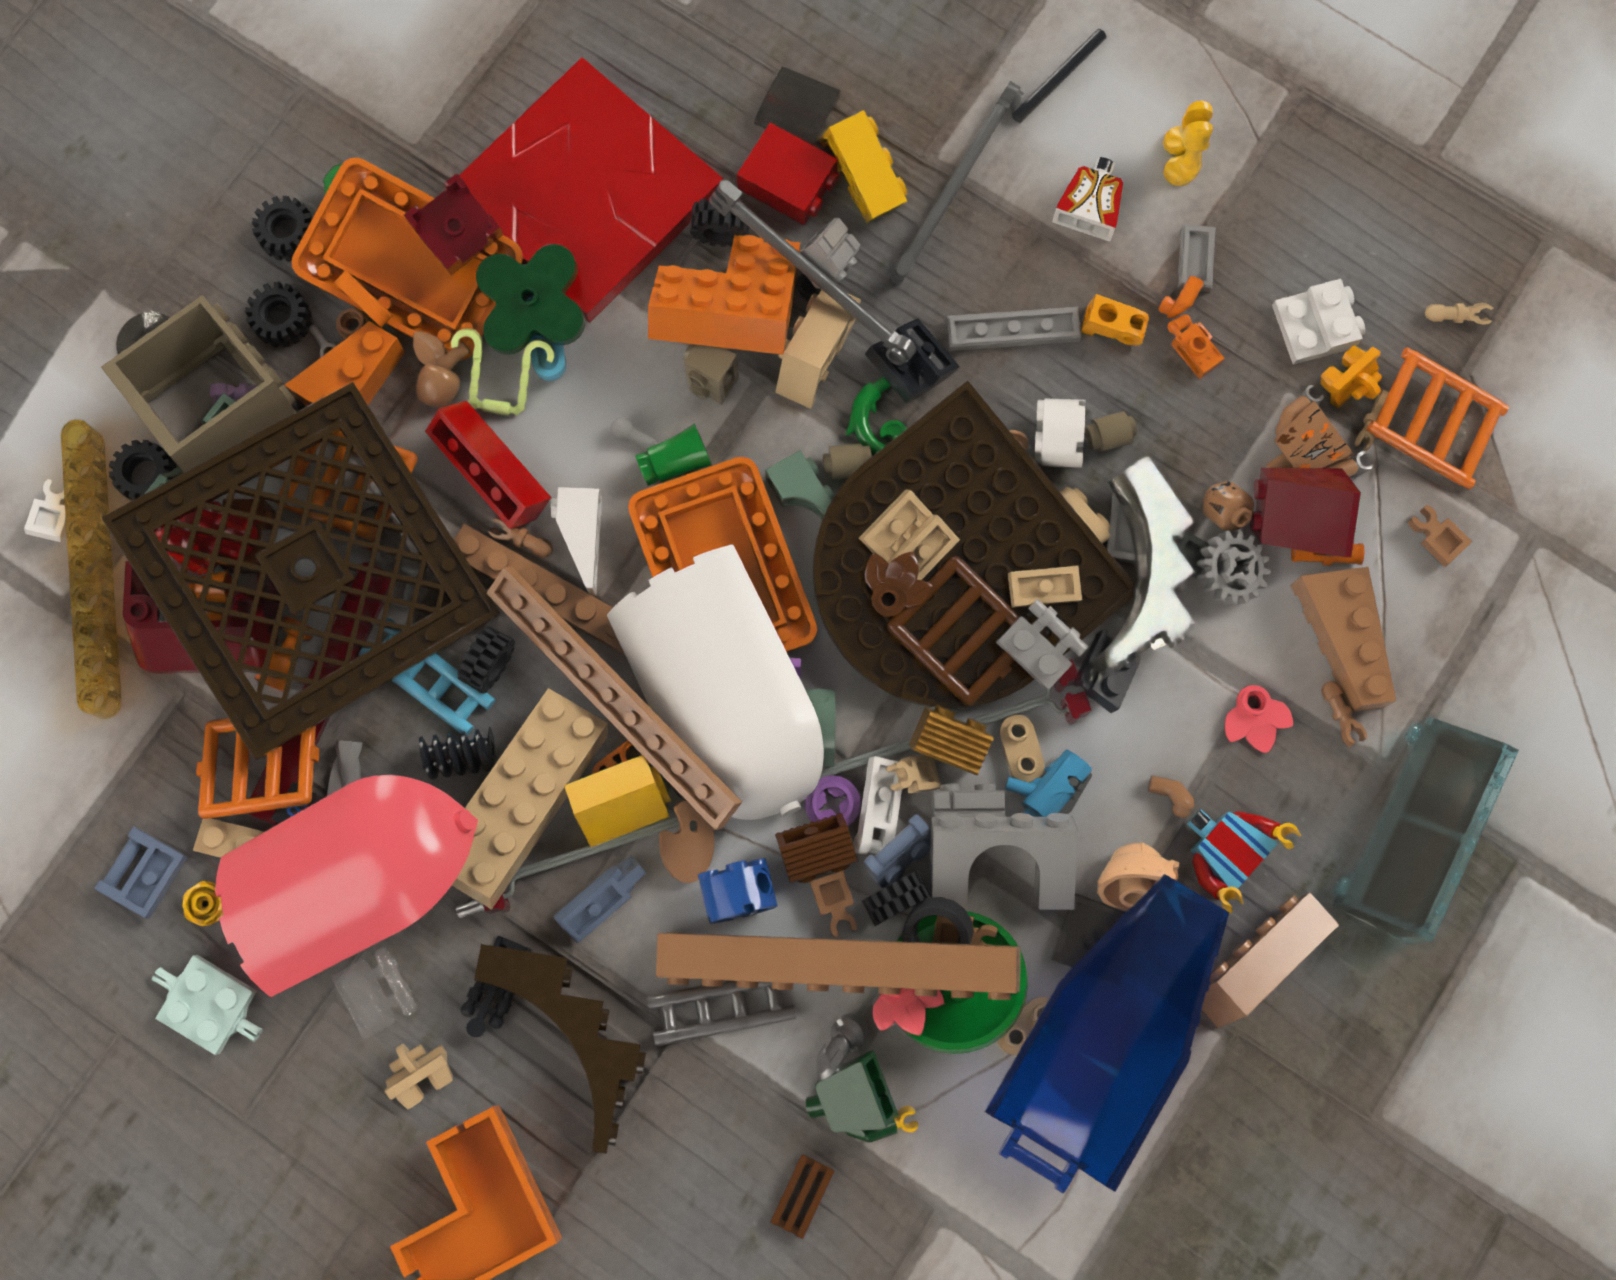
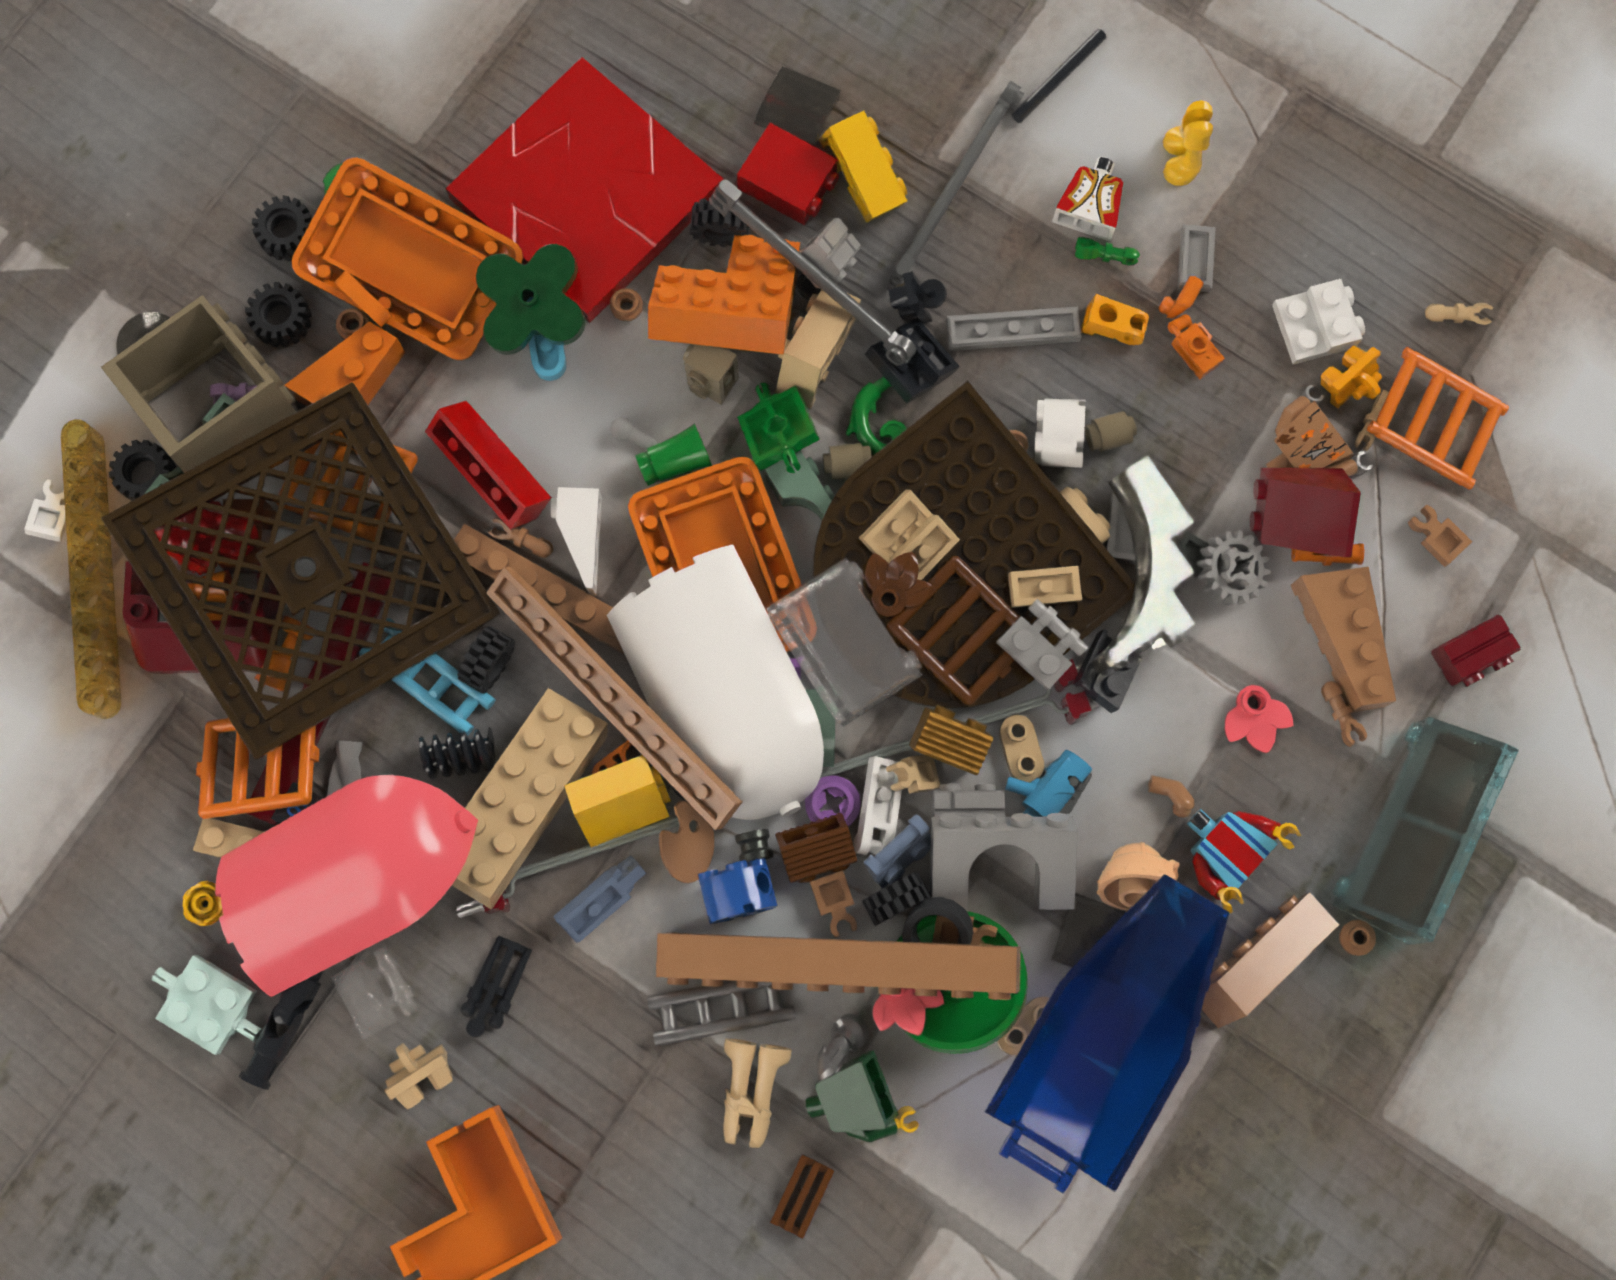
(150, 877): sand blue plate -> none
(269, 1046): none -> black piece
(323, 343): light grey hand -> none
(436, 381): medium nougat piece -> none
(454, 225): dark red panel -> none
(495, 406): yellowish green piece -> none
(604, 1060): dark brown arch -> none
(623, 296): none -> medium nougat plate
(737, 1100): none -> tan piece
(754, 845): none -> pearl dark grey wheel
(778, 428): none -> green plate
(843, 643): none -> clear windscreen
(913, 297): none -> black hips
(1090, 249): none -> green piece
(1228, 506): medium nougat head -> none
(1347, 940): none -> medium nougat plate
(1476, 650): none -> dark red brick

